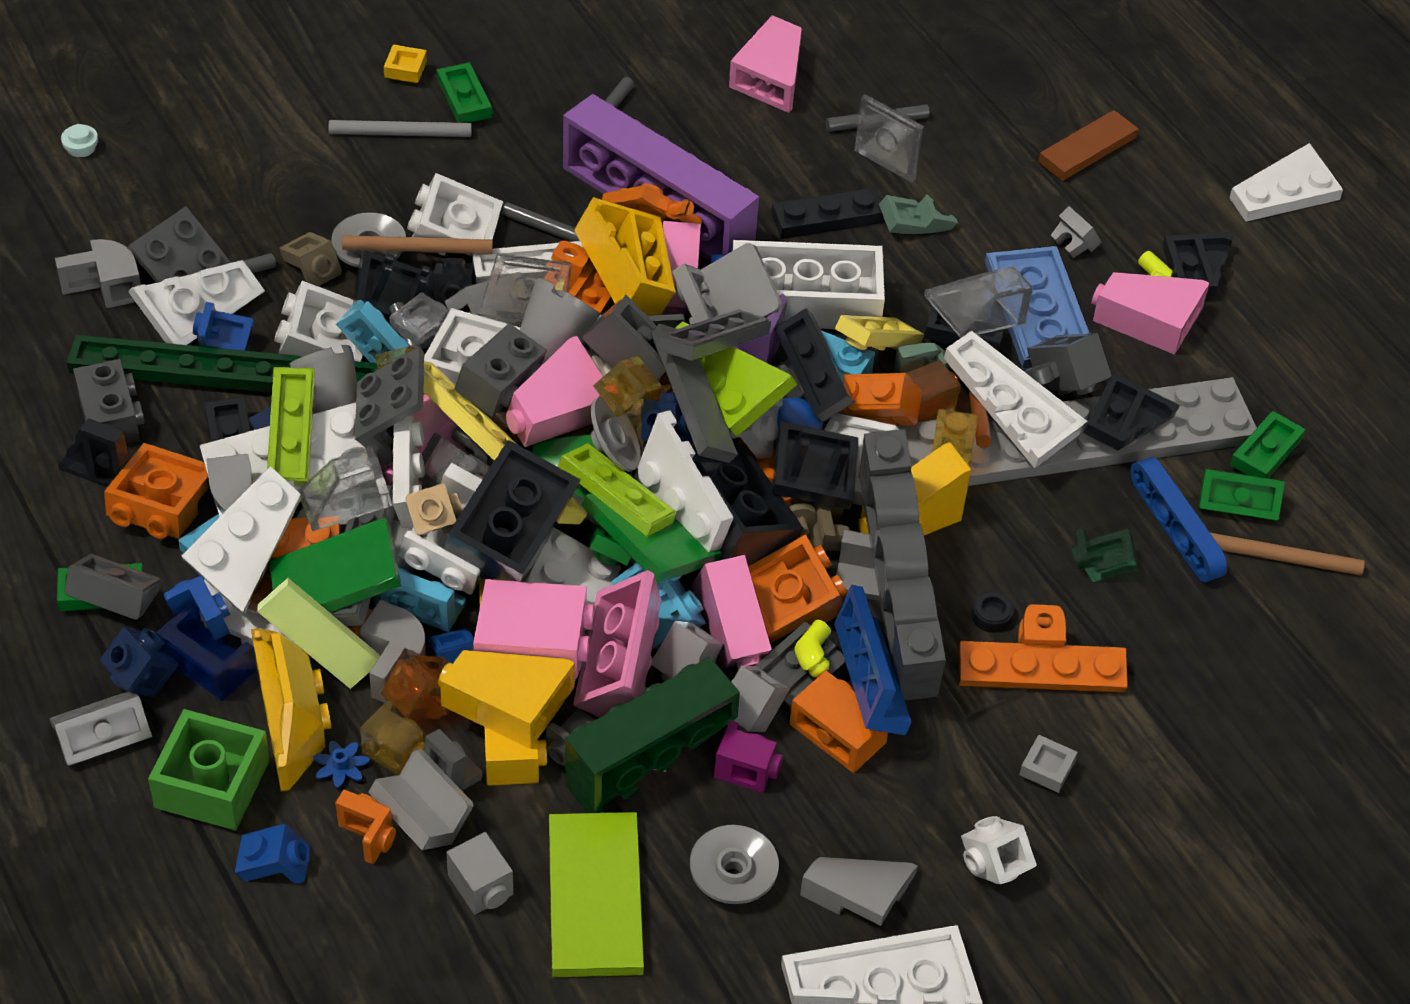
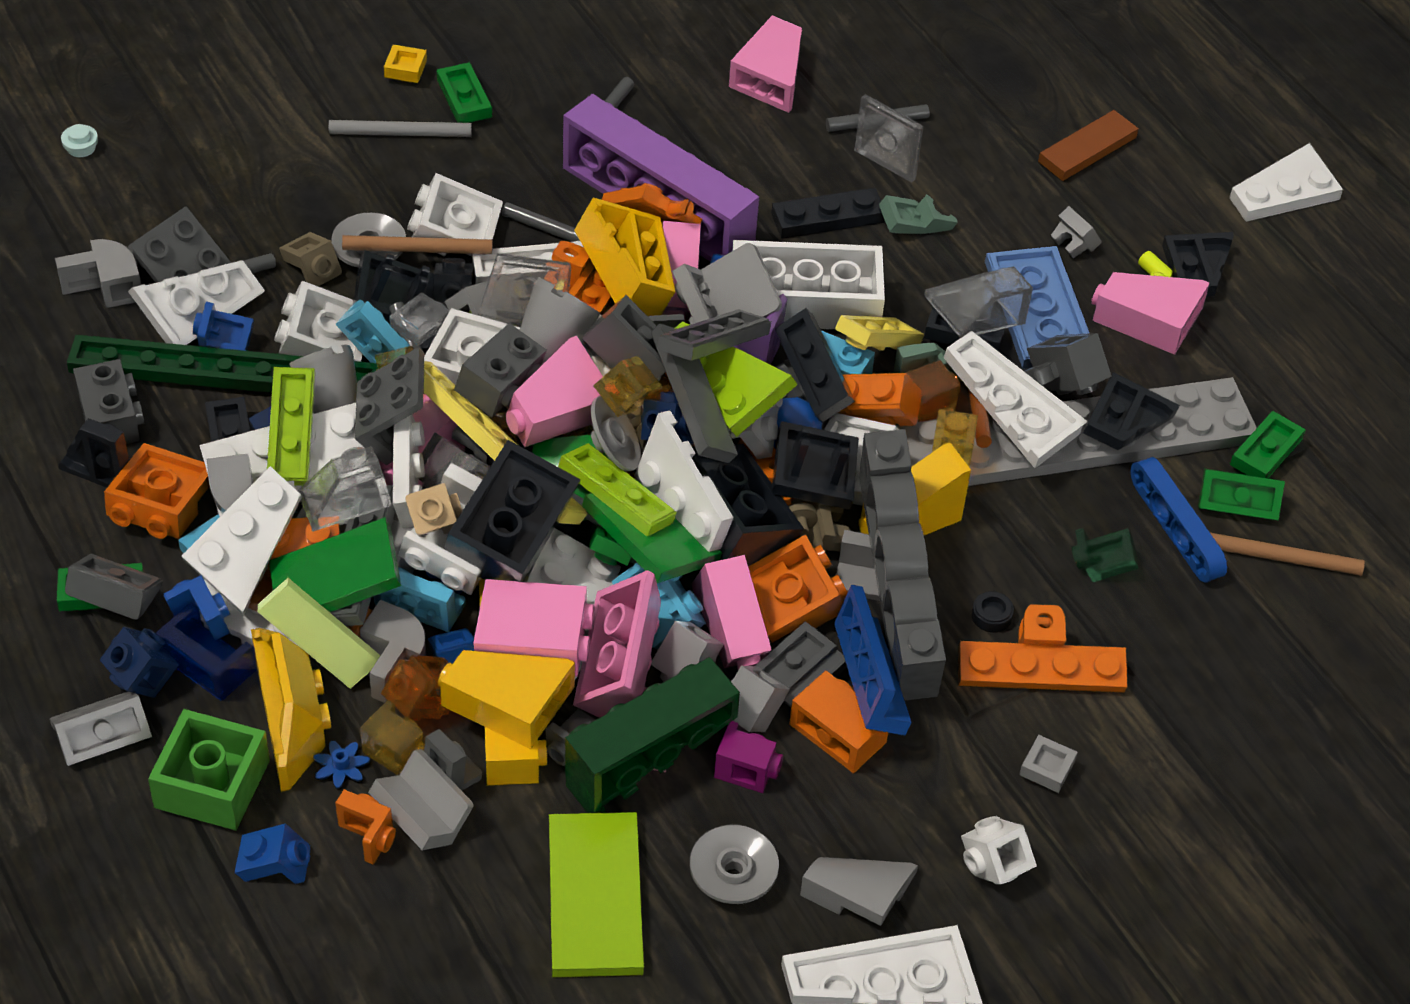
(480, 873): light grey brick -> none
(809, 649): neon yellow arm -> none

